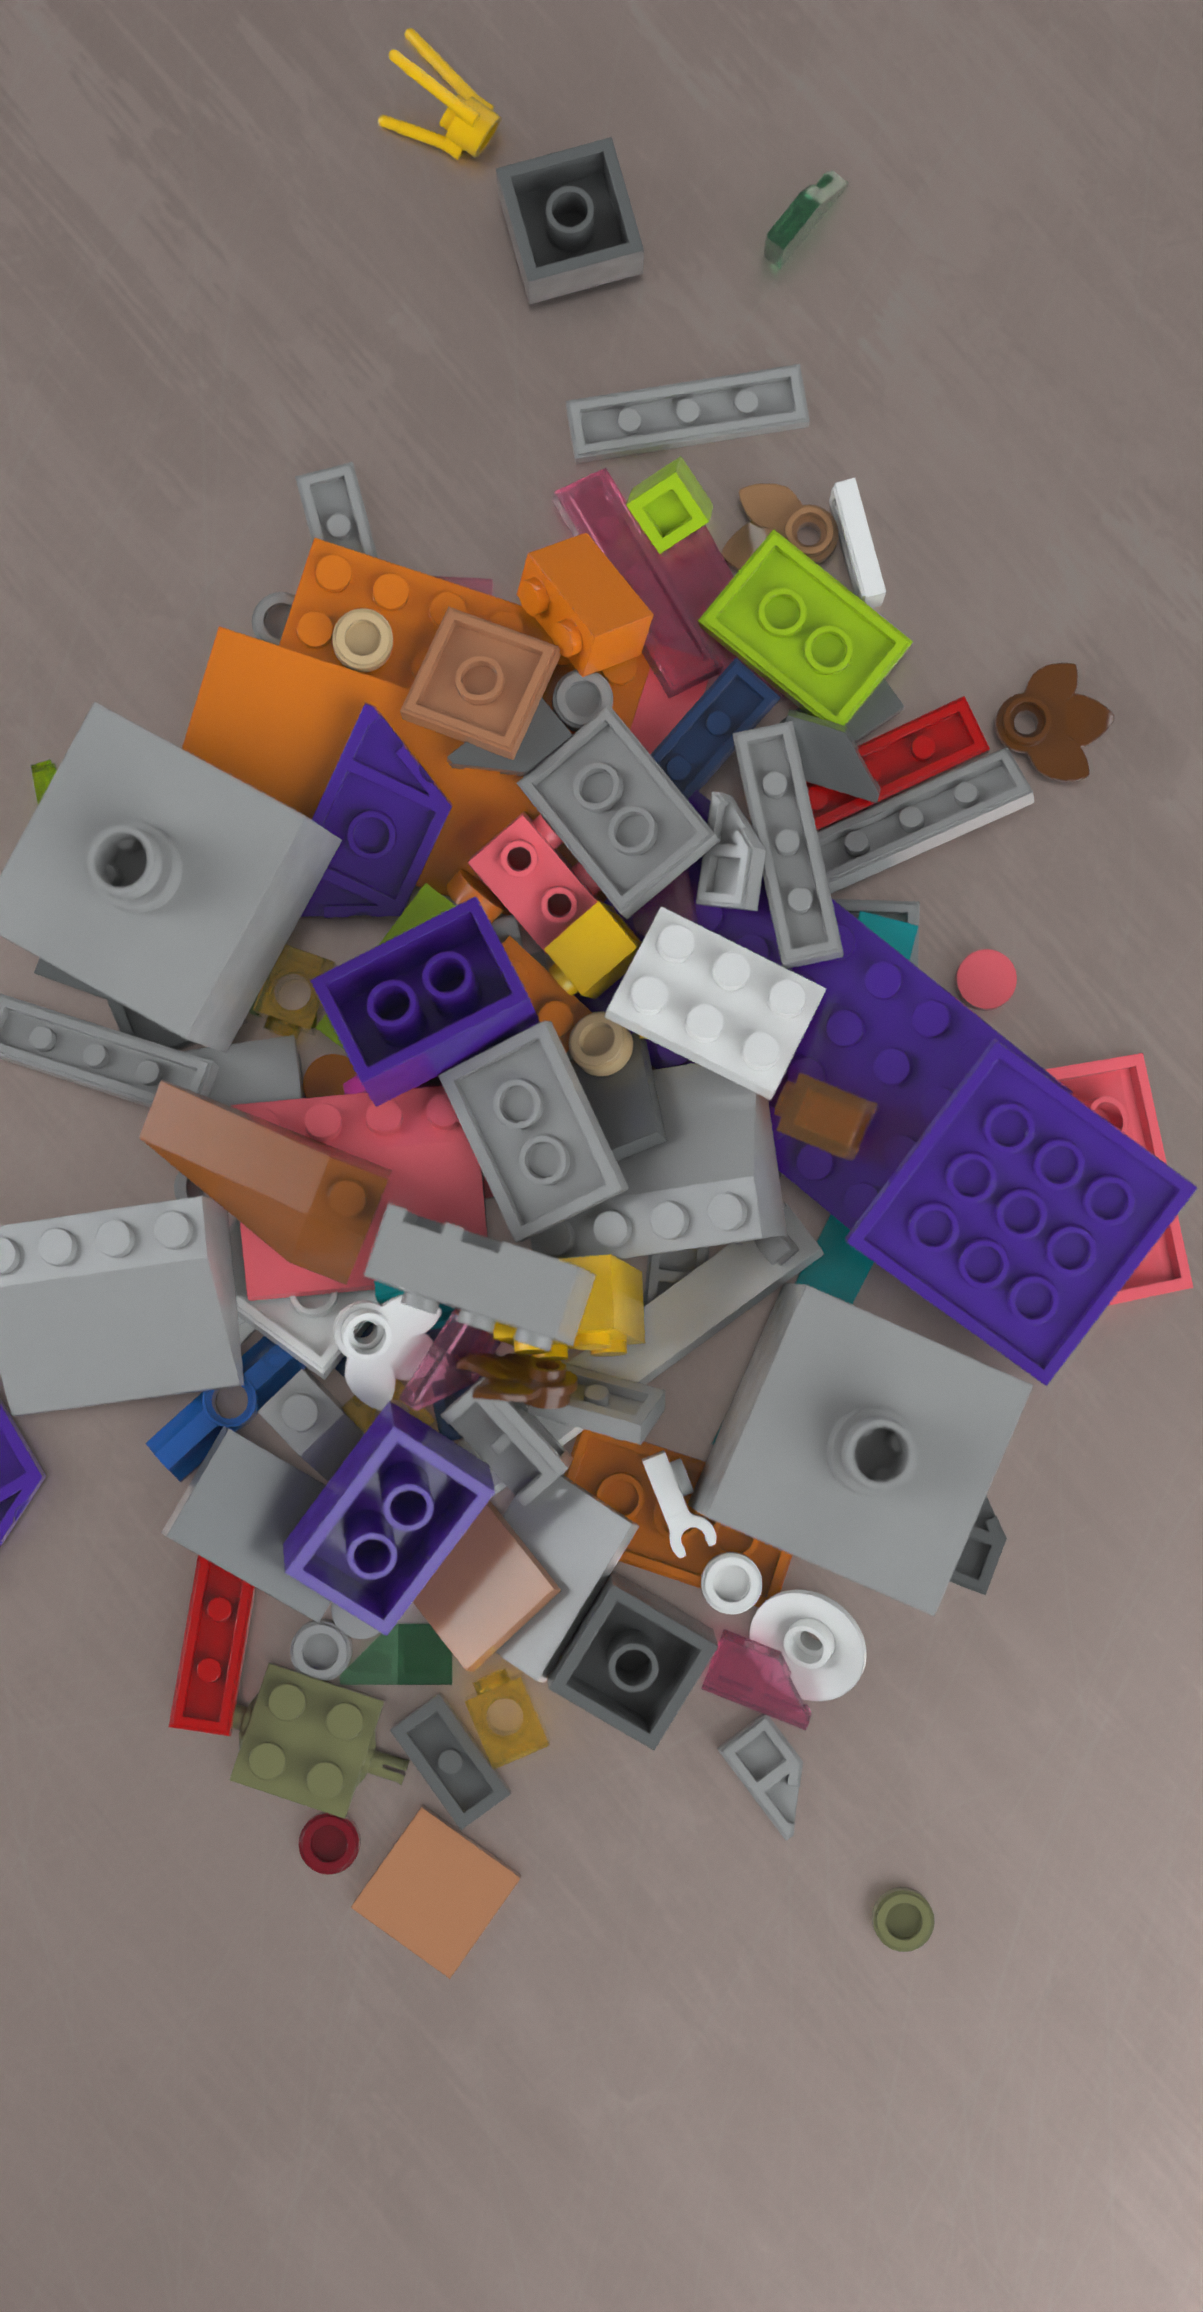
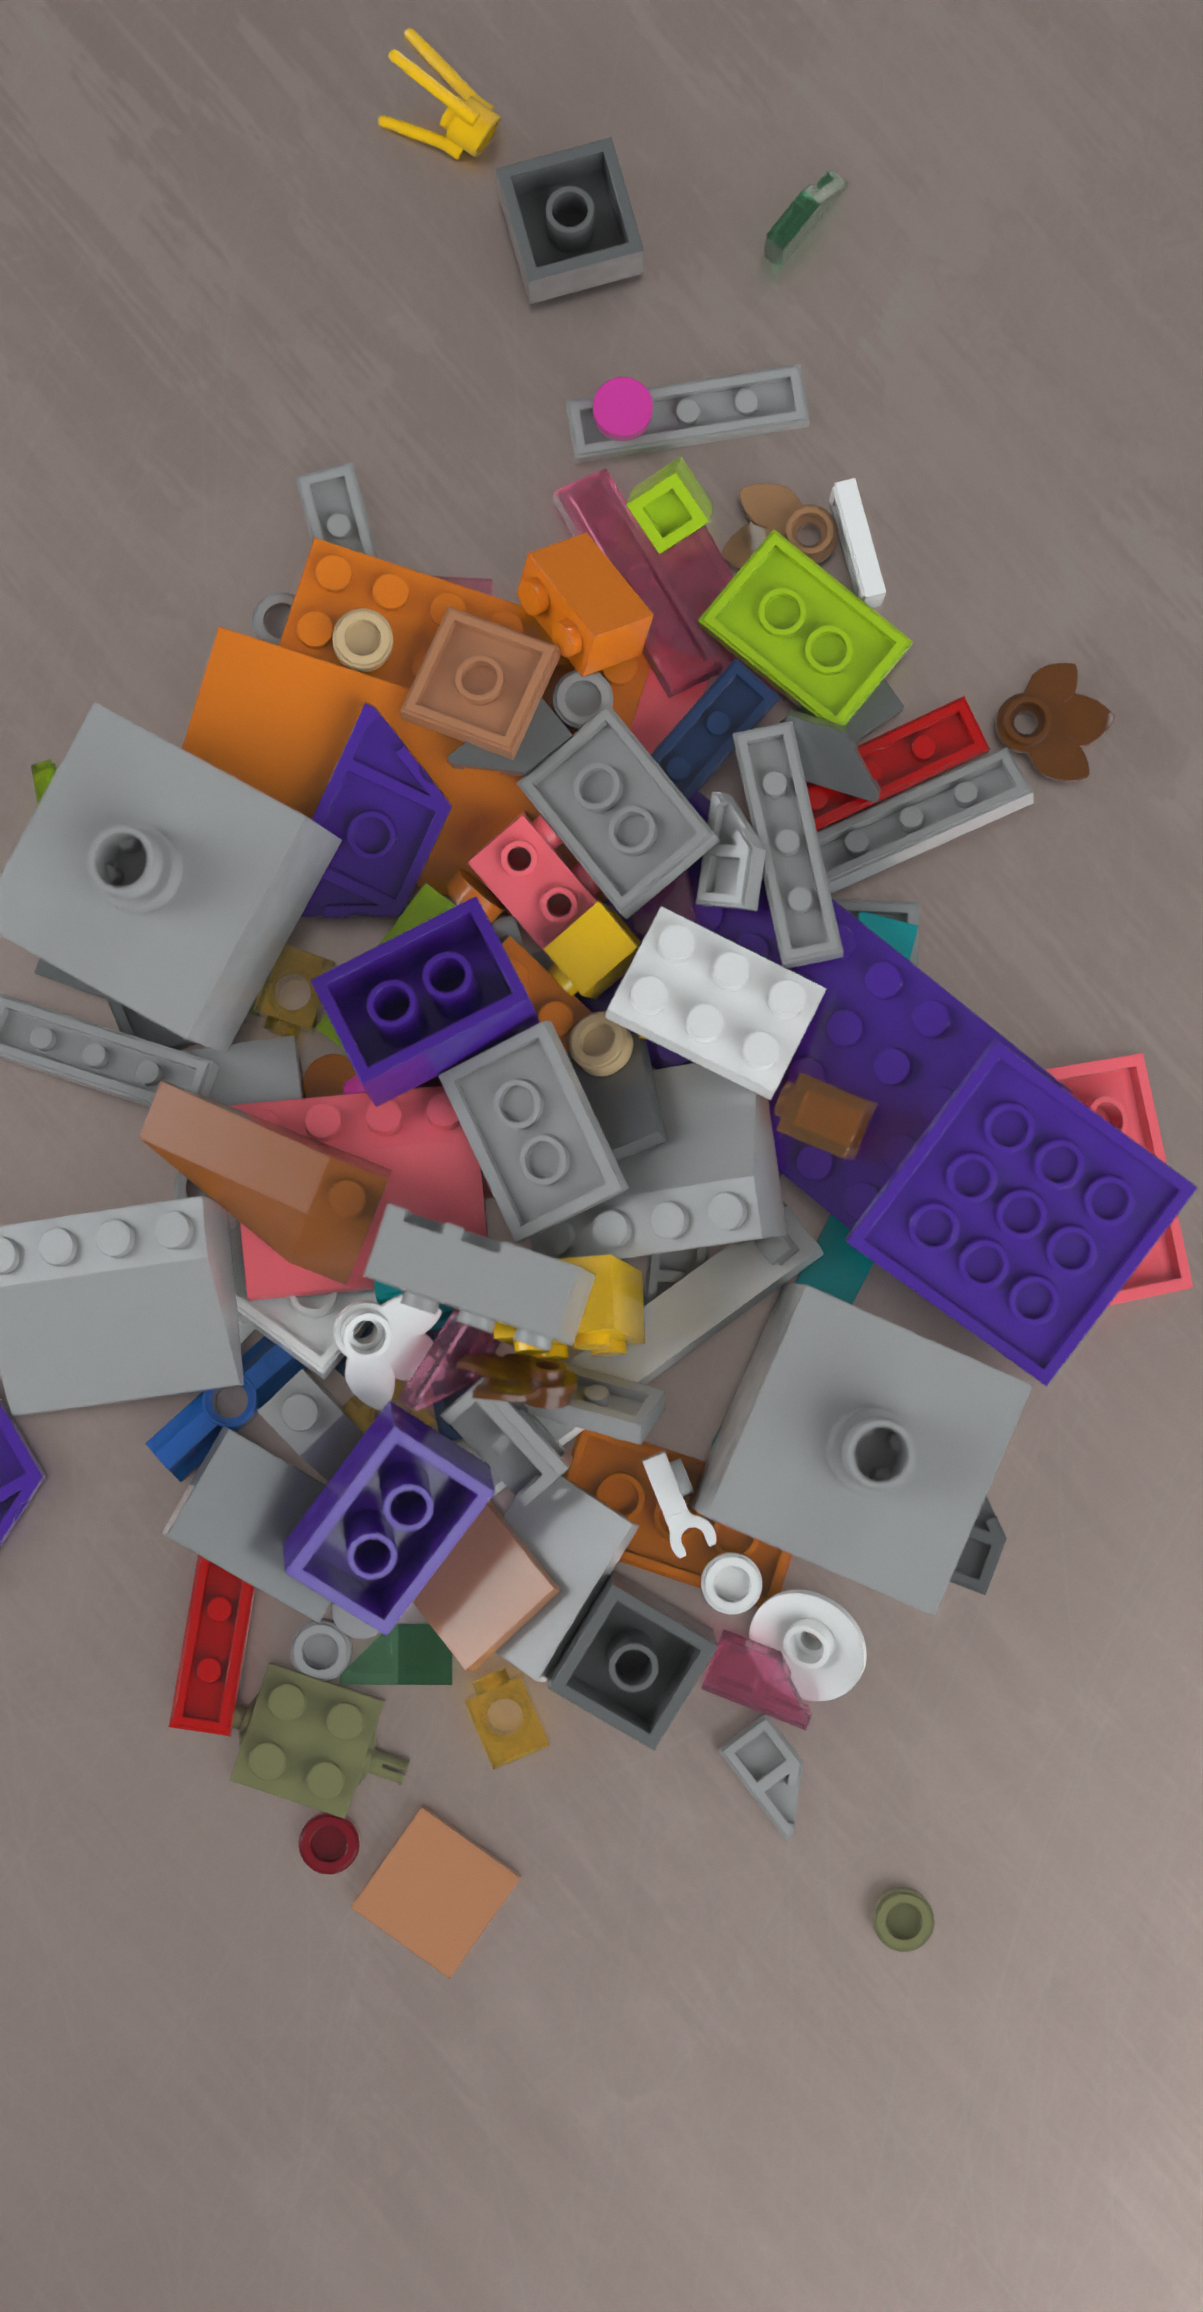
(450, 1761): dark grey plate -> none
(622, 408): none -> dark pink tile
(985, 980): coral tile -> none

